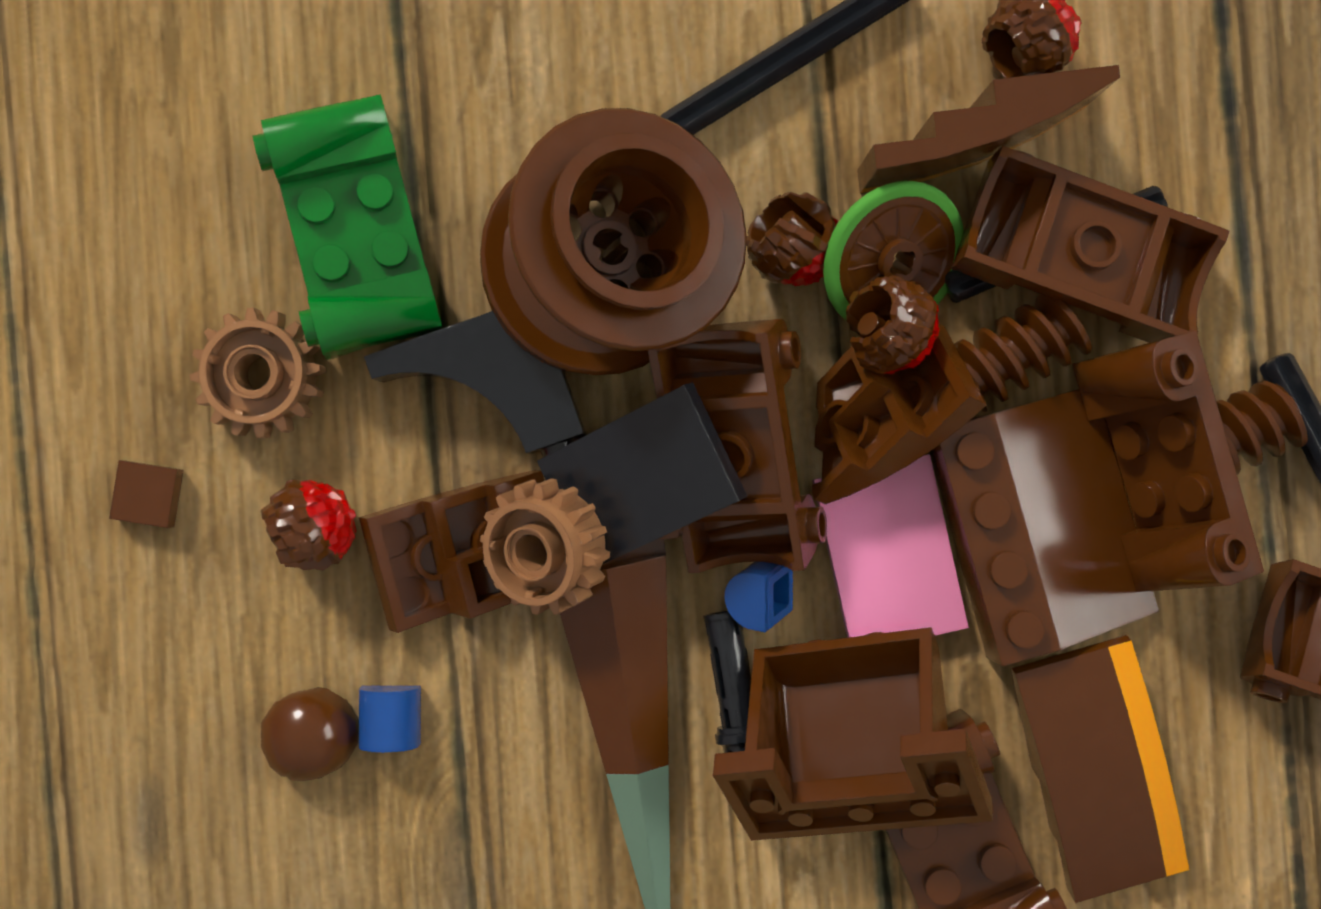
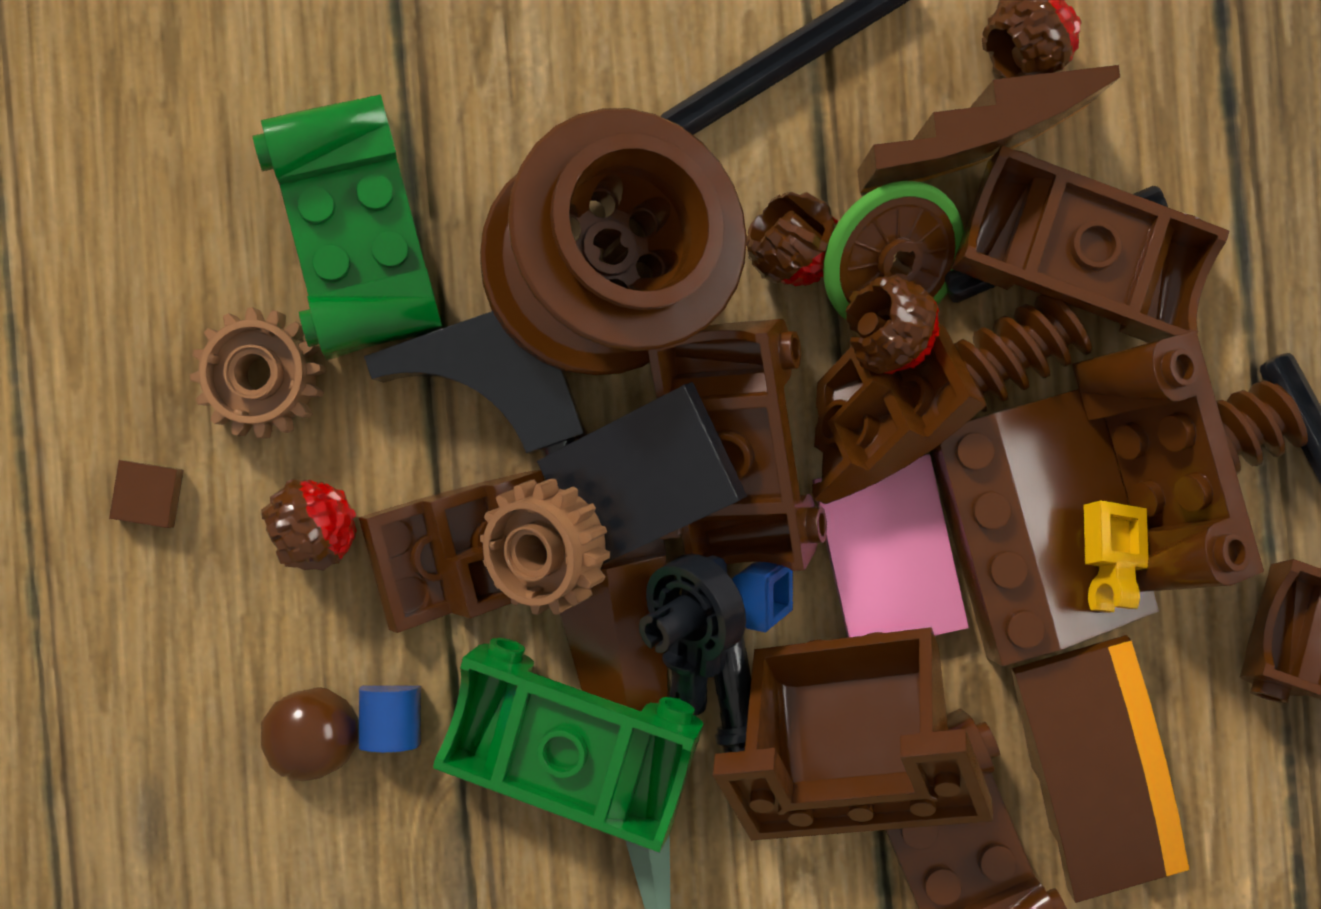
(569, 747): none -> green piece
(693, 625): none -> black pin
(1119, 545): none -> yellow plate

